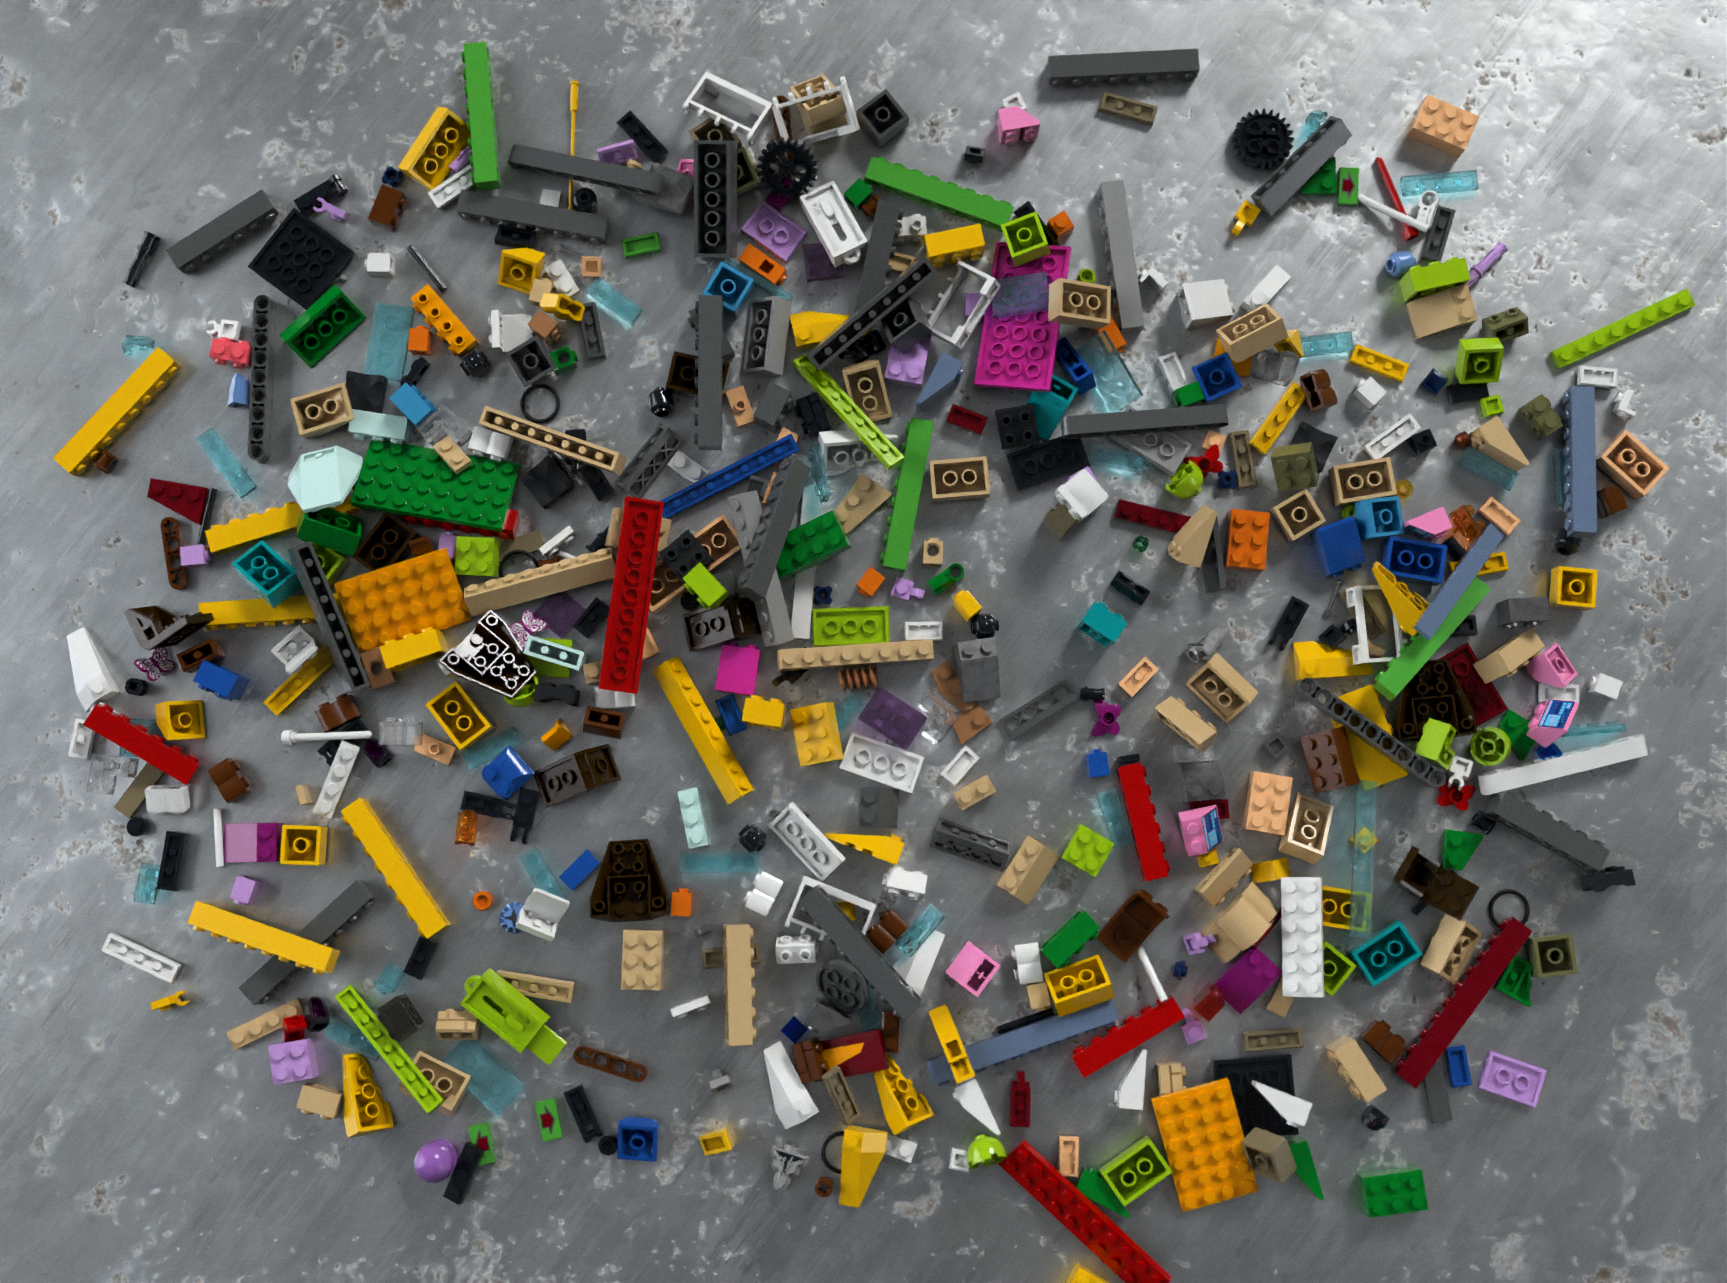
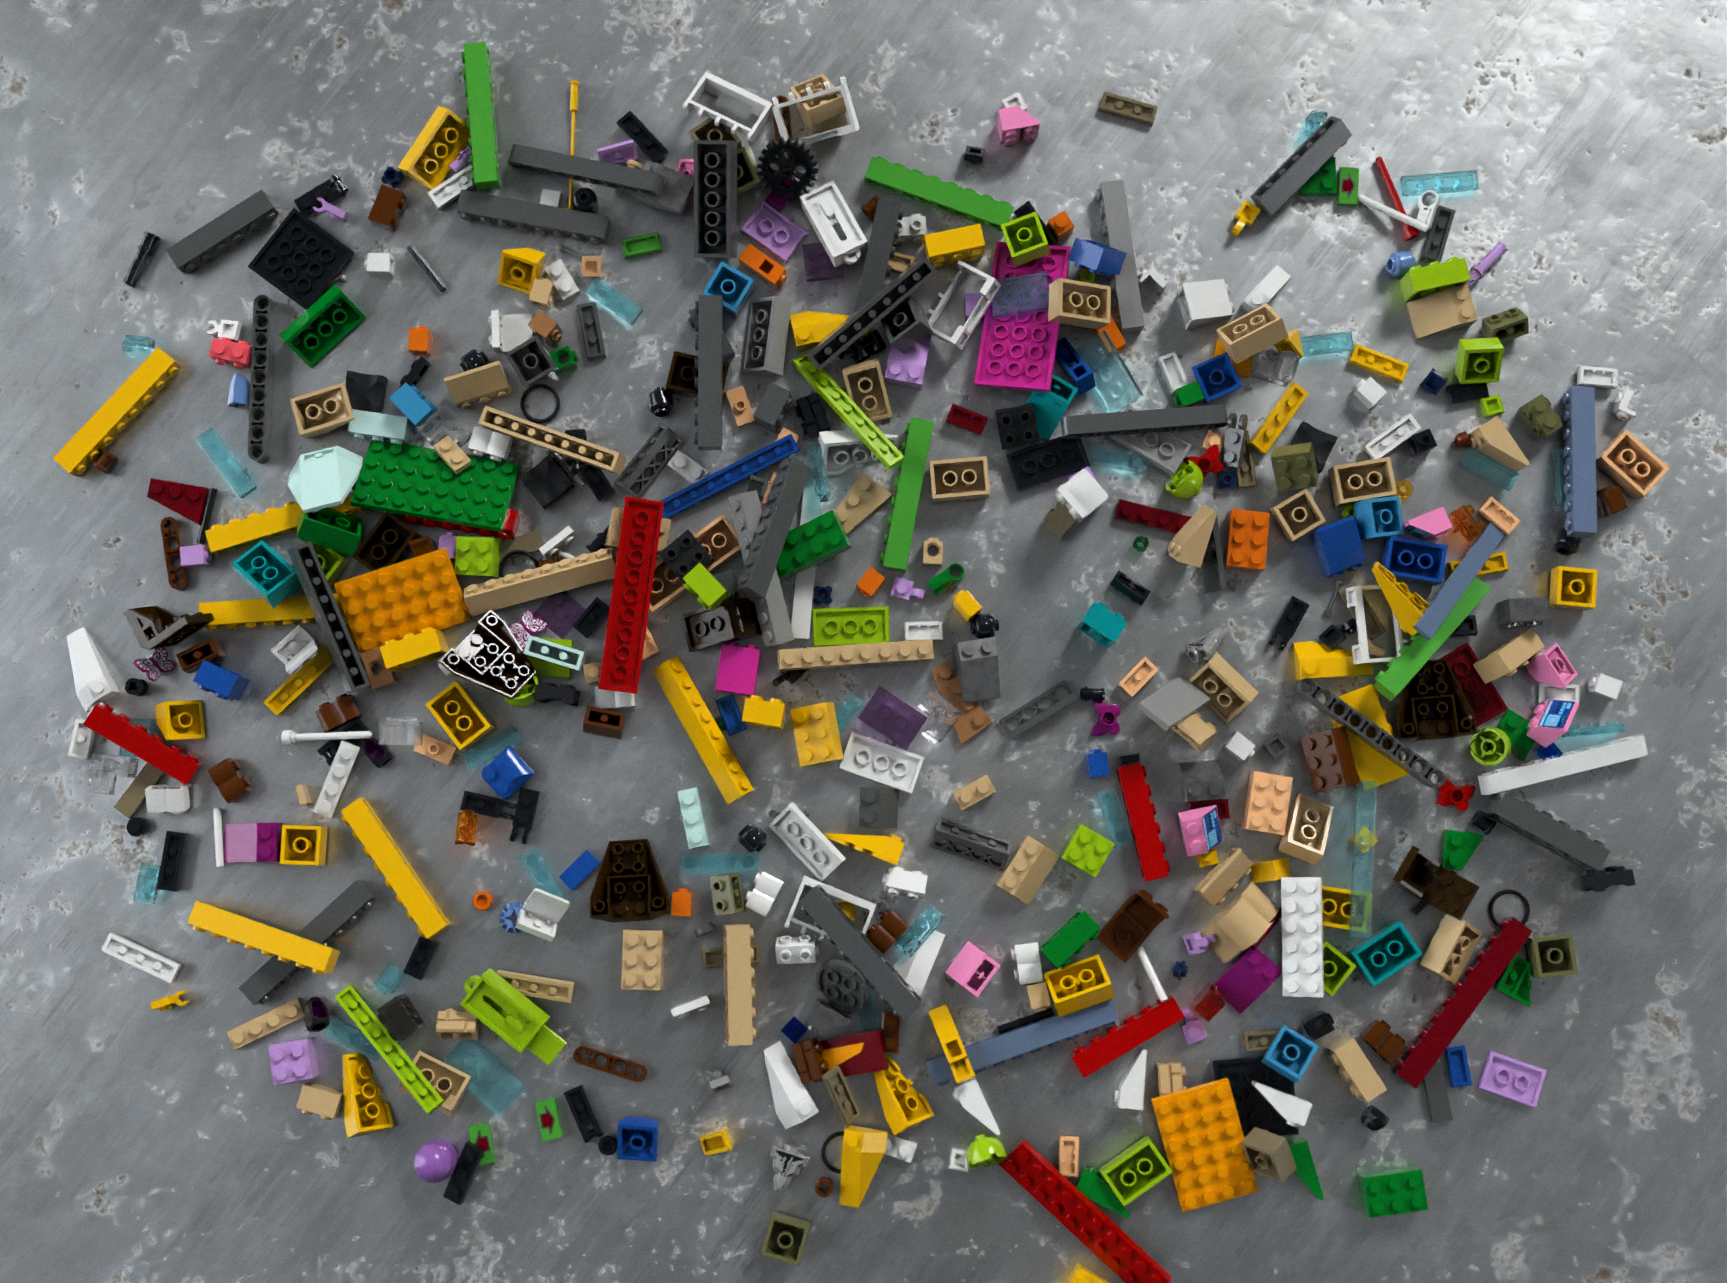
(245, 890): lavender brick -> none
(294, 1028): red bracket -> none
(389, 341): clear light blue tile -> none
(444, 320): light orange brick -> none
(478, 385): none -> tan slope
(515, 237): black plate -> none
(557, 735): light orange tile -> none
(562, 306): yellow brick -> none
(576, 775): dark brown bracket -> none
(689, 601): black plate -> none
(727, 894): none -> olive brick
(761, 282): clear light blue tile -> none
(785, 1238): none -> olive brick
(858, 193): green brick -> none
(858, 677): nougat piece -> none
(882, 118): dark grey brick -> none
(942, 379): sand blue slope -> none
(959, 766): white tile -> none
(1020, 1101): dark red hinge -> none
(1097, 257): none -> blue brick
(1123, 67): dark grey brick -> none
(1173, 703): none -> light grey tile
(1234, 441): none -> dark grey hinge
(1239, 746): none -> white brick
(1262, 123): black gear -> none
(1278, 1003): tan slope -> none
(1289, 1054): none -> dark azure brick
(1309, 1025): none -> black brick
(1318, 390): reddish brown brick -> none
(1436, 743): lime brick -> none
(1443, 125): light nougat brick -> none
(1455, 548): black pin -> none
(1459, 771): white plate -> none
(1622, 328): lime plate -> none

